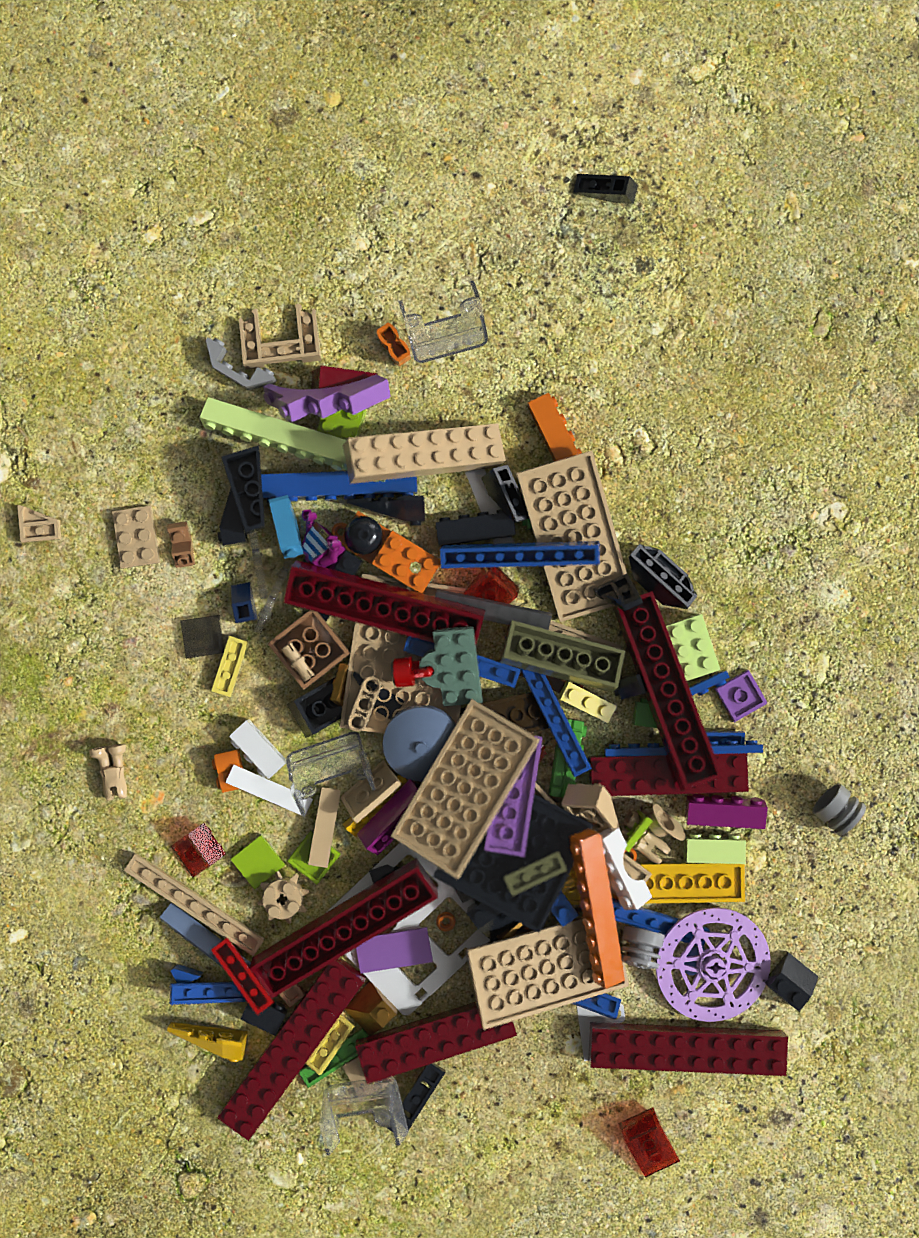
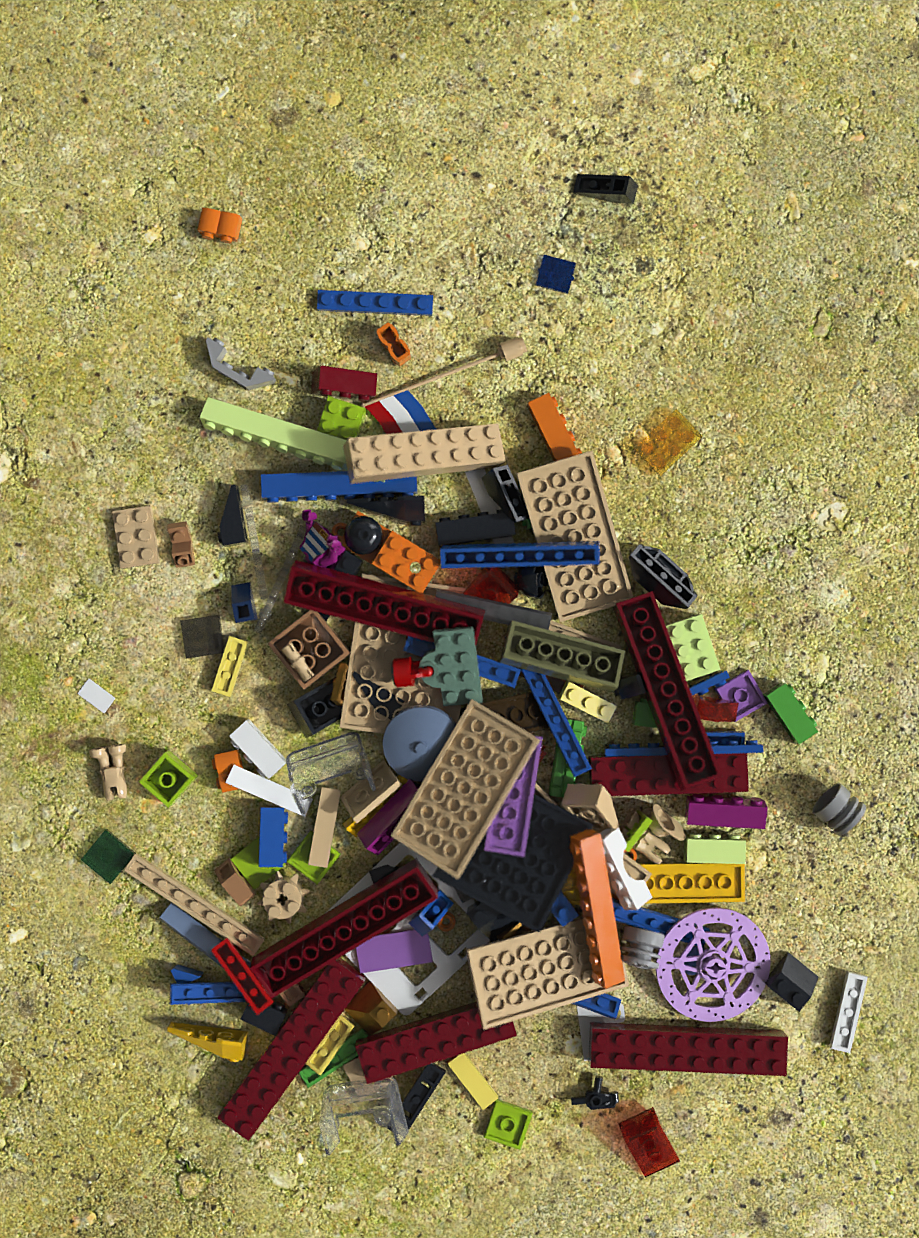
(37, 526): tan wing -> none
(96, 695): none -> white sticker
(108, 856): none -> clear green tile
(168, 779): none -> lime brick
(198, 850): clear red slope -> none
(219, 225): none -> orange brick
(234, 883): none -> medium nougat slope
(245, 480): black wedge -> none
(257, 354): tan wedge -> none
(272, 837): none -> blue brick
(286, 526): dark azure slope -> none
(325, 401): medium lavender arch -> none
(364, 694): tan beam -> none
(375, 303): none -> blue plate
(403, 413): none -> flag
(431, 914): none -> blue slope
(449, 334): clear windscreen -> none
(473, 1080): none -> light yellow tile
(508, 1124): none -> lime tile
(531, 581): none -> black cylinder
(535, 873): olive plate -> none
(555, 274): none -> clear blue piece
(596, 1098): none -> black piece
(619, 593): black wing -> none
(668, 442): none -> clear yellow plate
(717, 709): none -> clear red slope
(791, 713): none -> bright green brick
(848, 1012): none -> white plate

